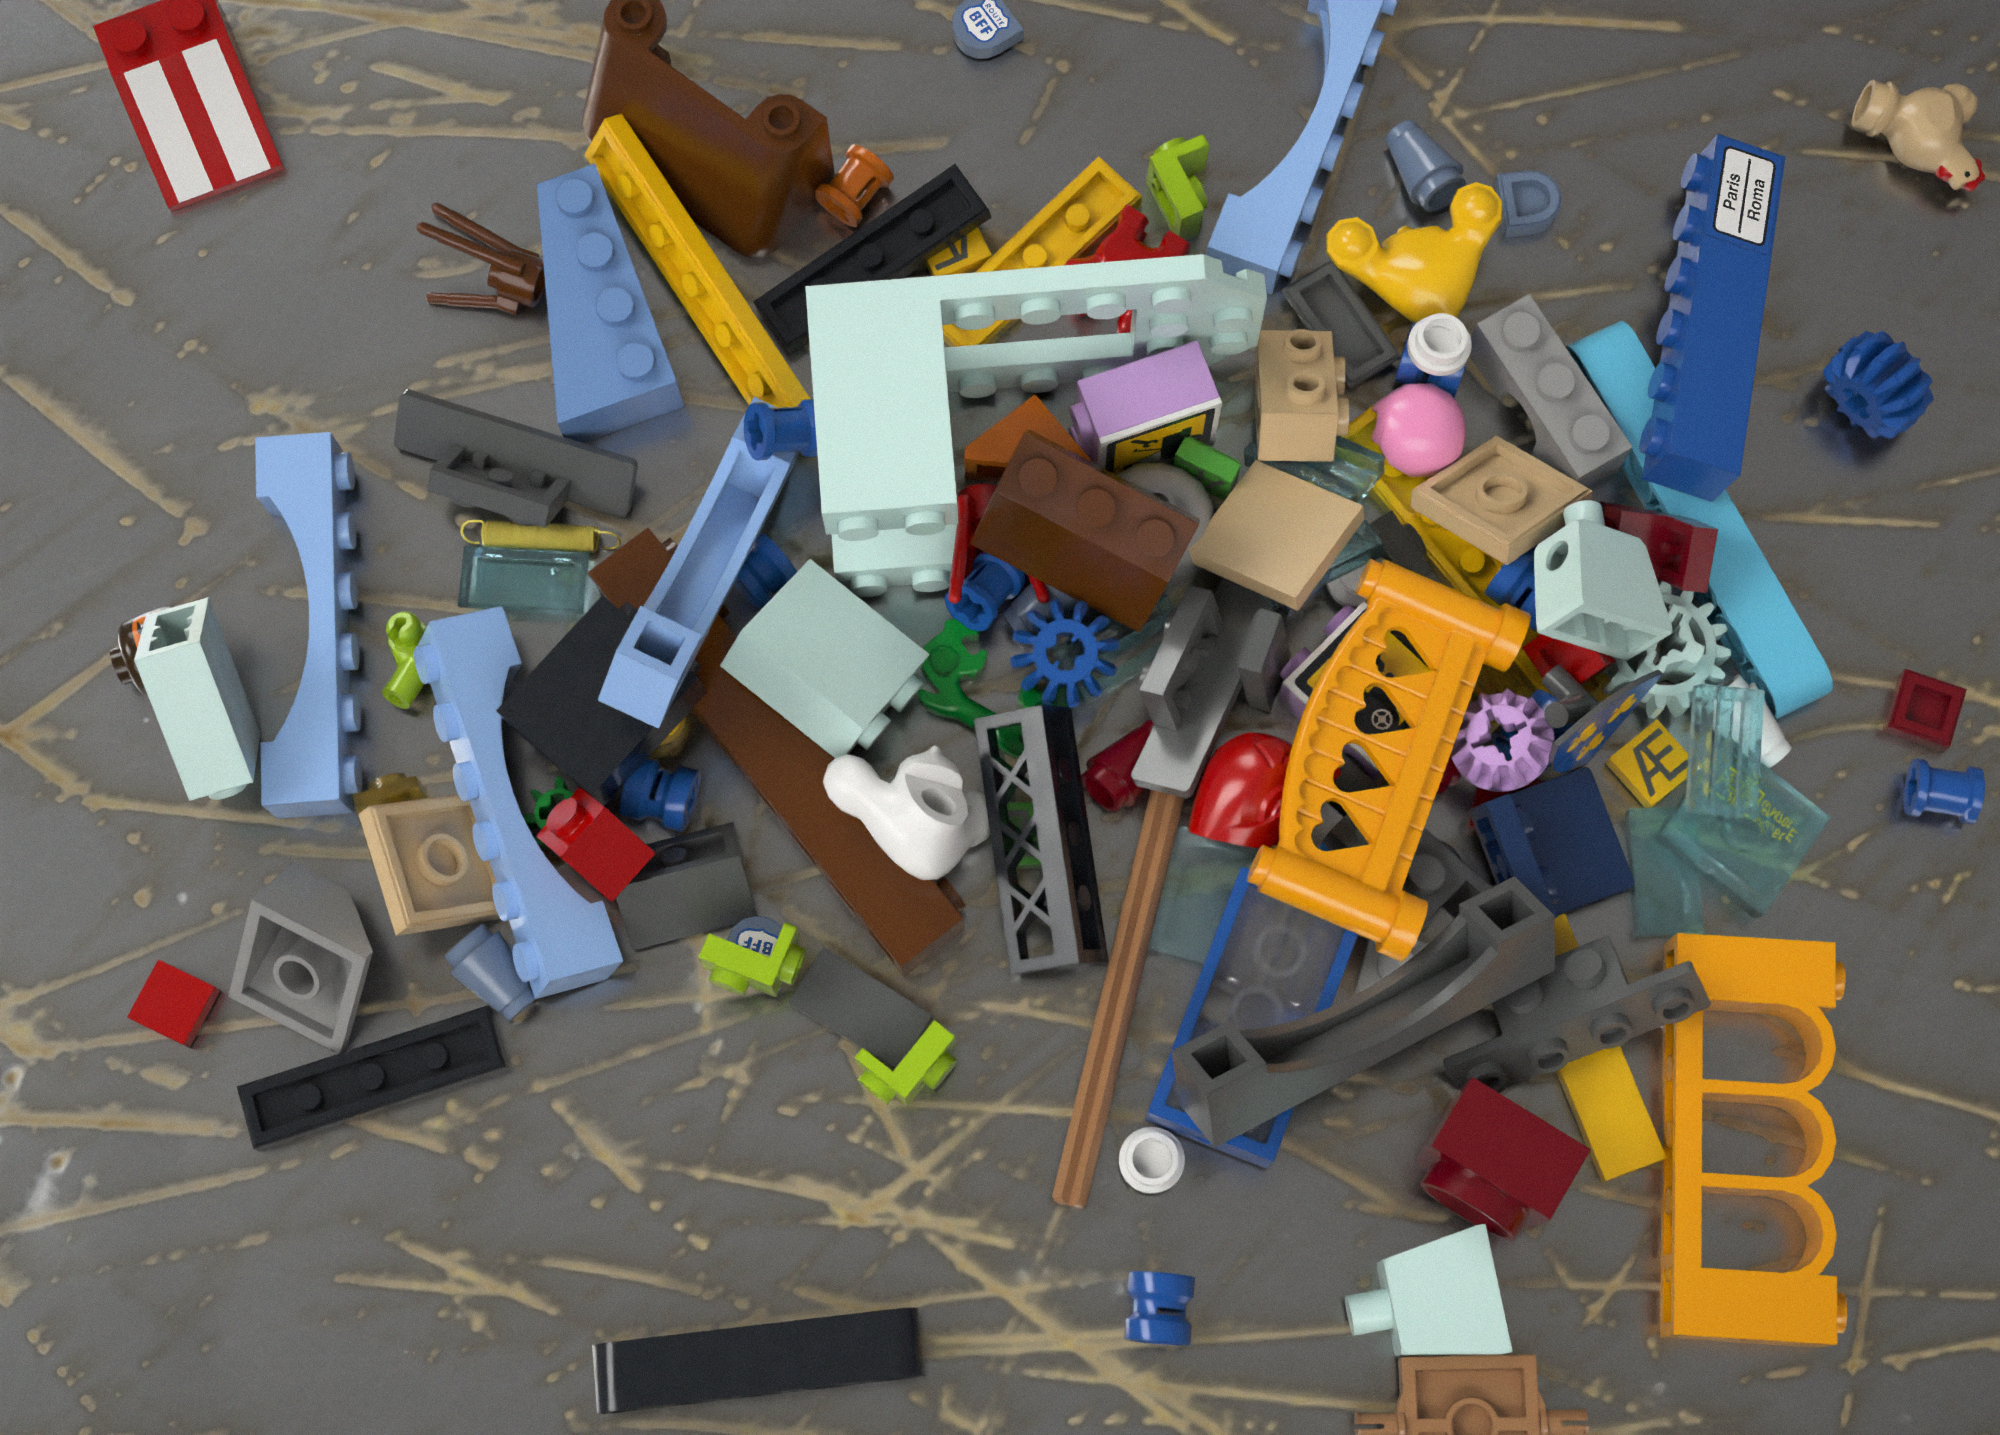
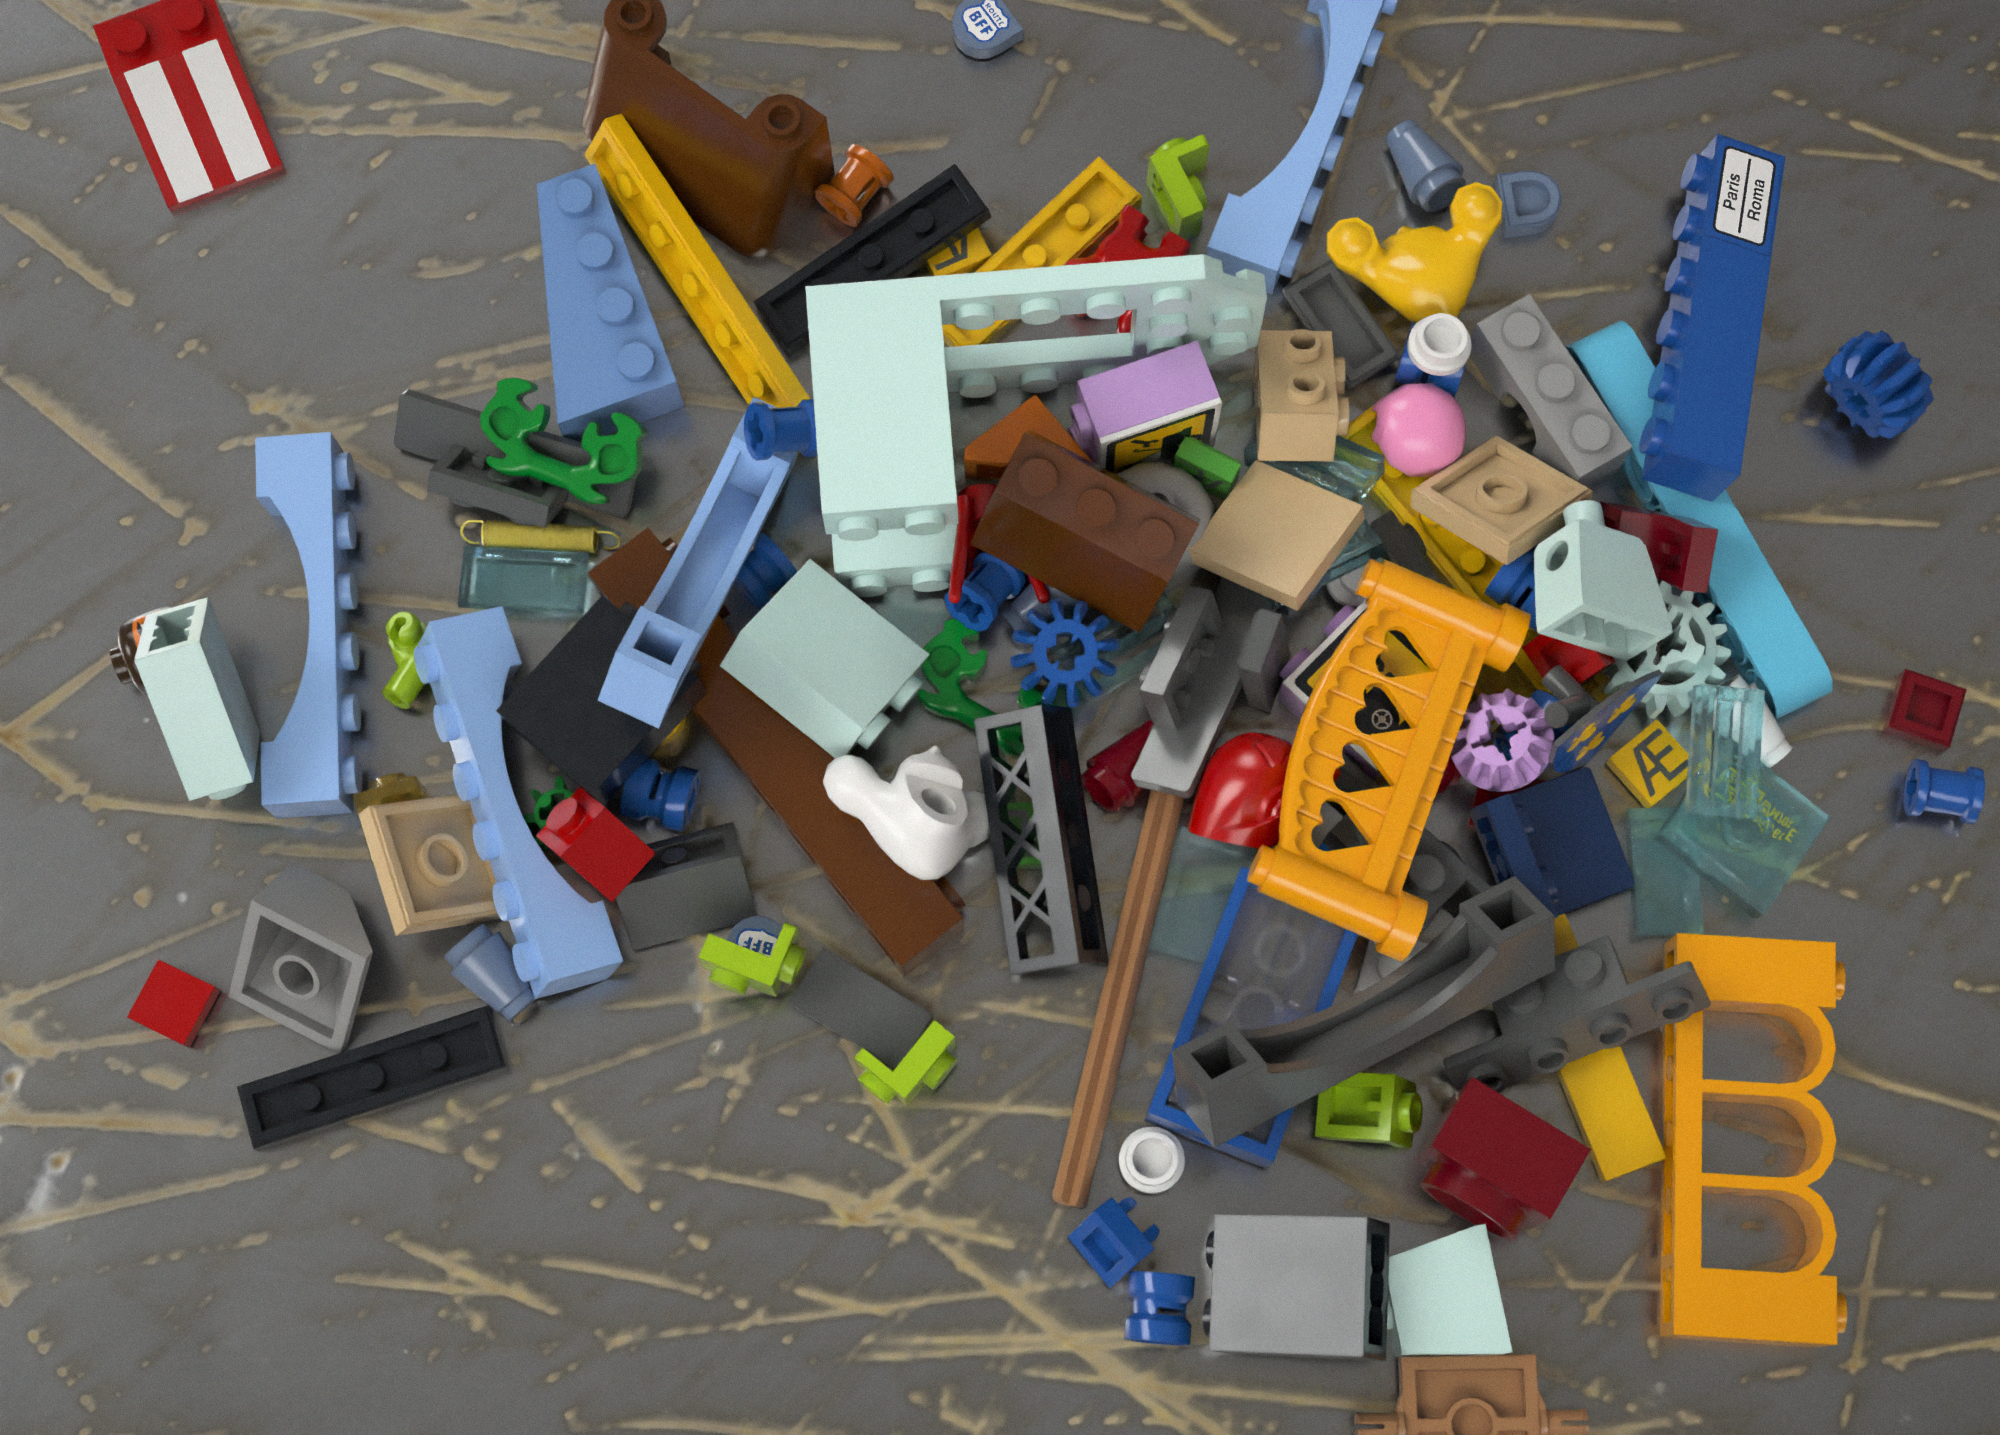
(510, 422): none -> green helmet
(513, 270): reddish brown plant -> none
(757, 1360): black beam -> none
(1112, 1240): none -> blue tile
(1298, 1286): none -> brick
(1370, 1110): none -> lime bracket
(1923, 128): tan animal -> none

